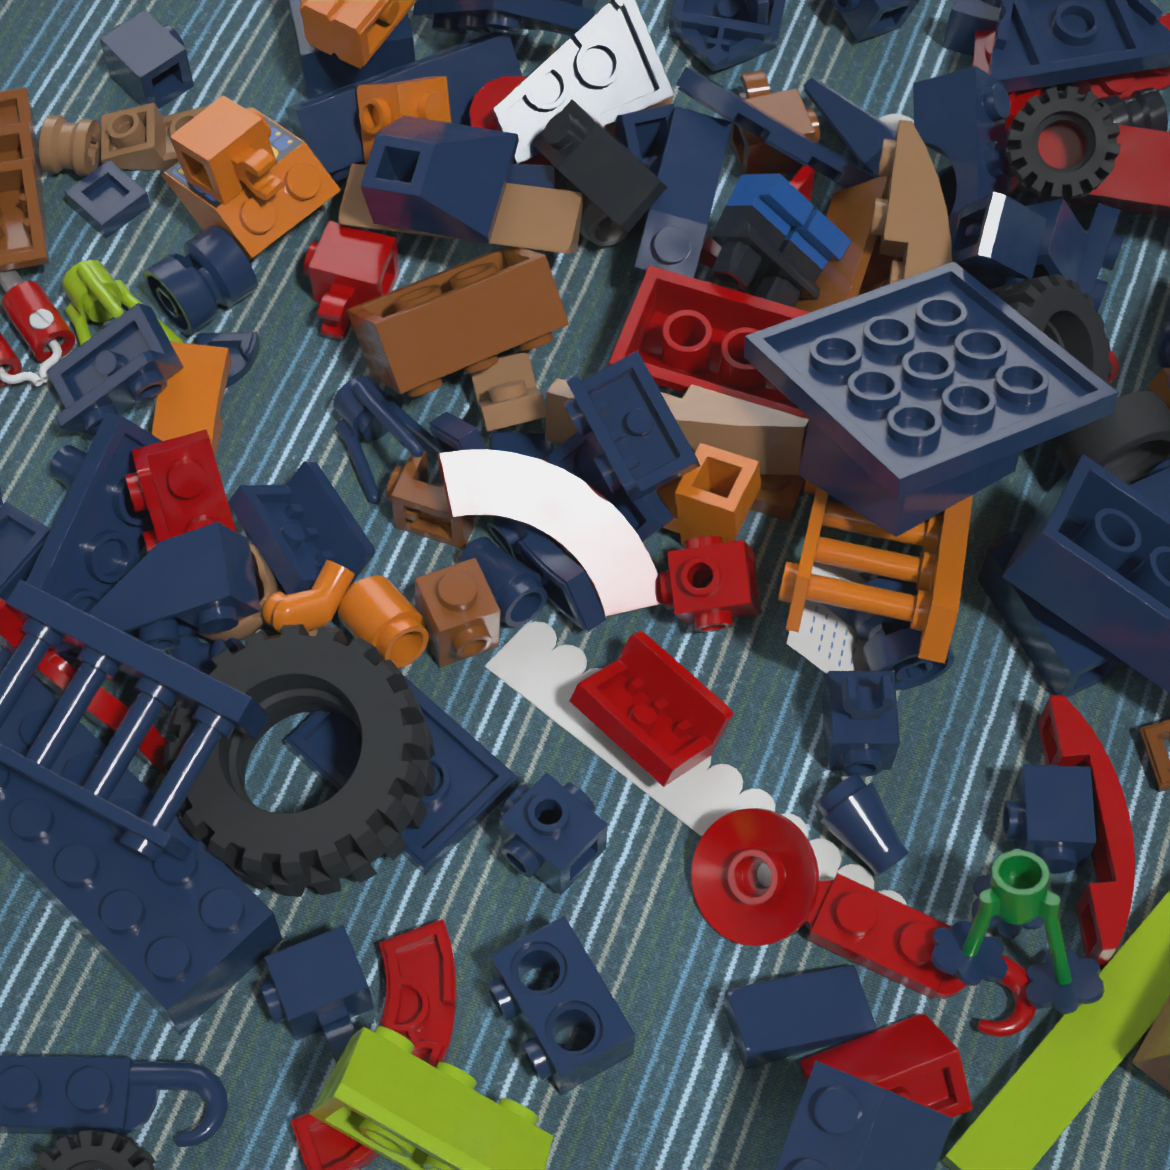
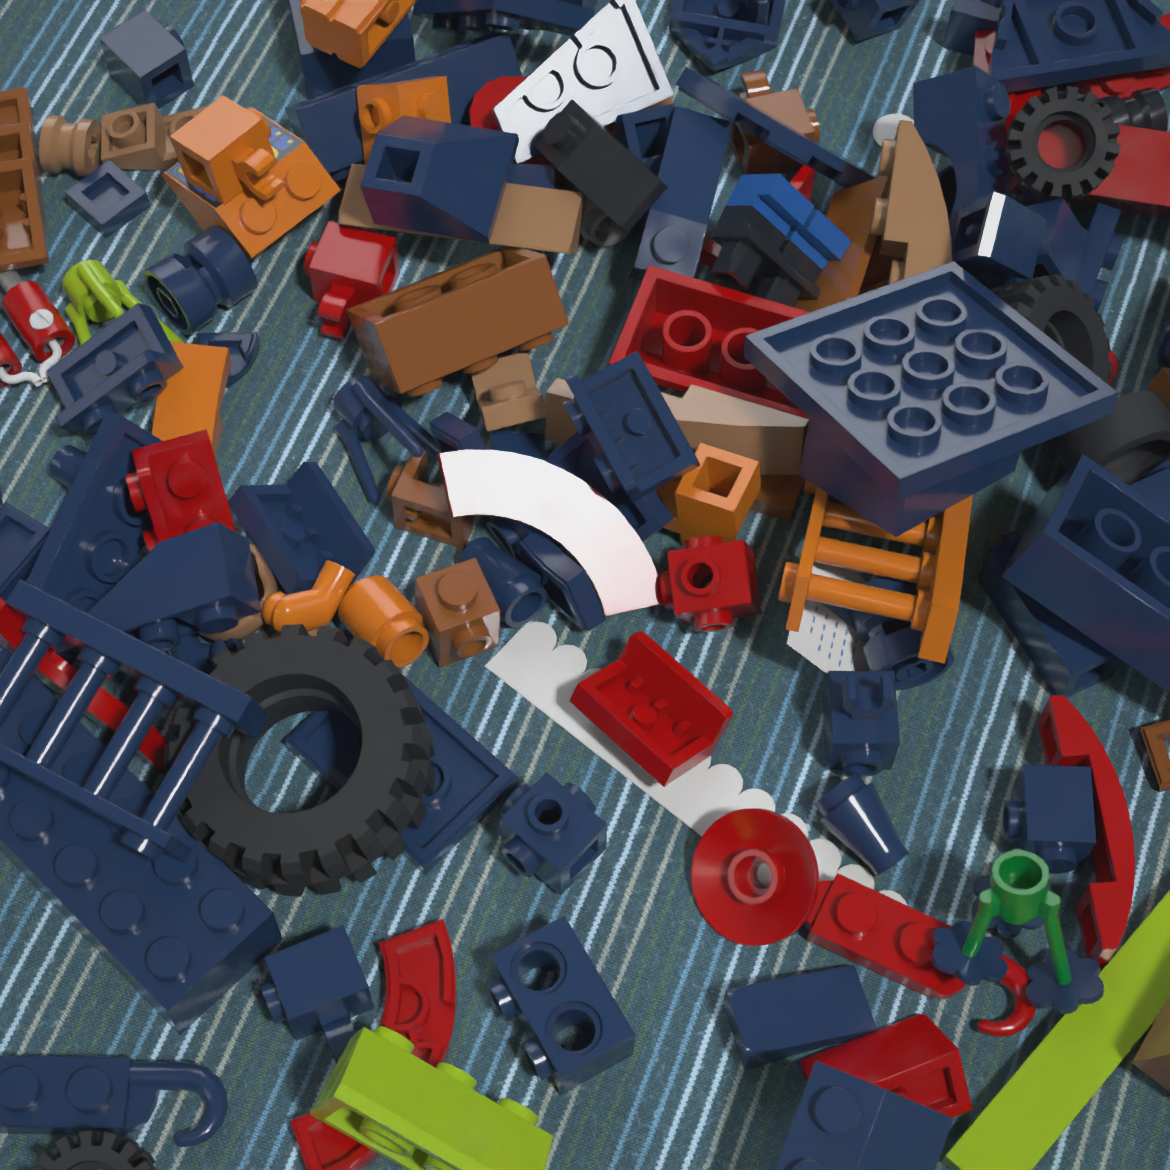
(853, 124): dark blue slope -> none

